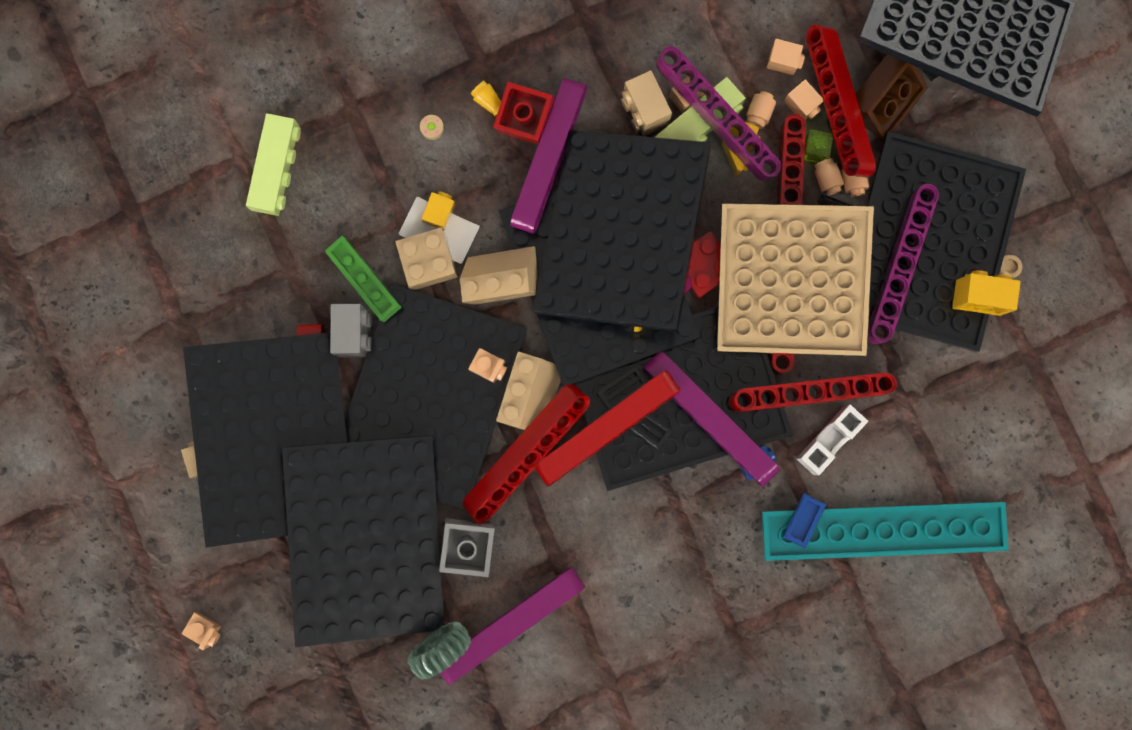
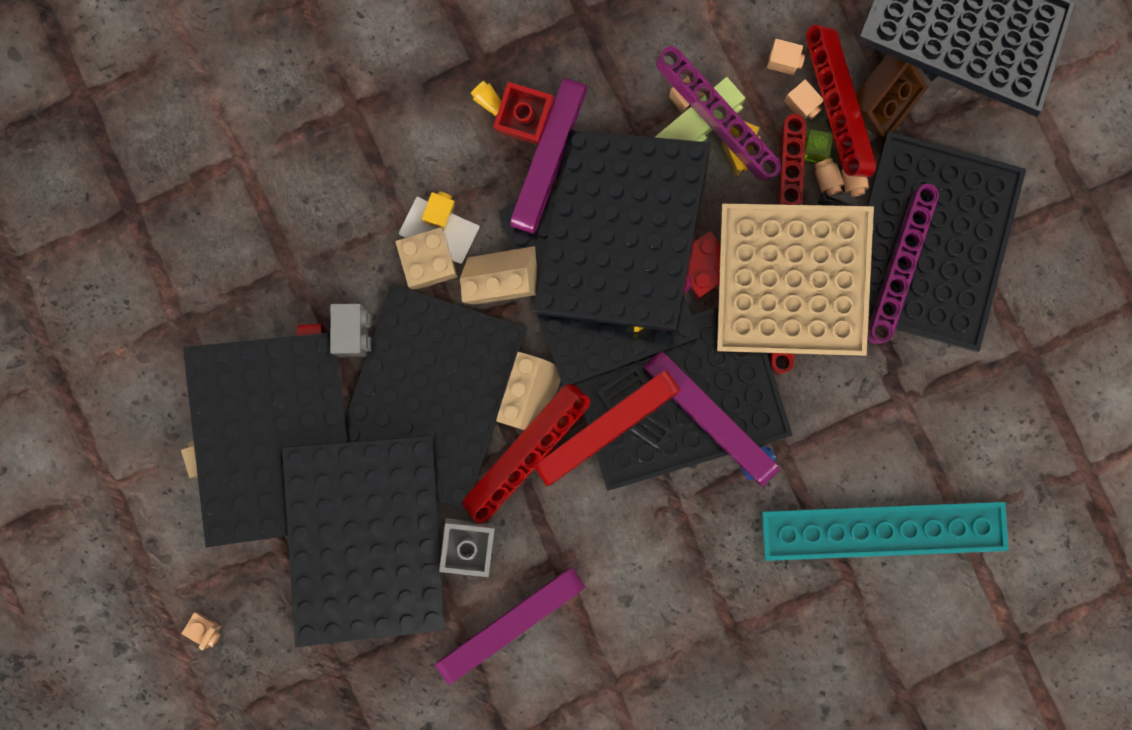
(273, 164): yellowish green brick -> none
(363, 279): bright green plate -> none
(431, 127): tan tile -> none
(439, 650): sand green gear -> none
(488, 366): light nougat bracket -> none
(646, 103): tan brick -> none
(760, 109): light nougat brick -> none
(804, 520): blue tile -> none
(823, 392): red beam -> none
(831, 438): white arch -> none
(986, 293): yellow brick -> none
(1011, 266): tan tile -> none

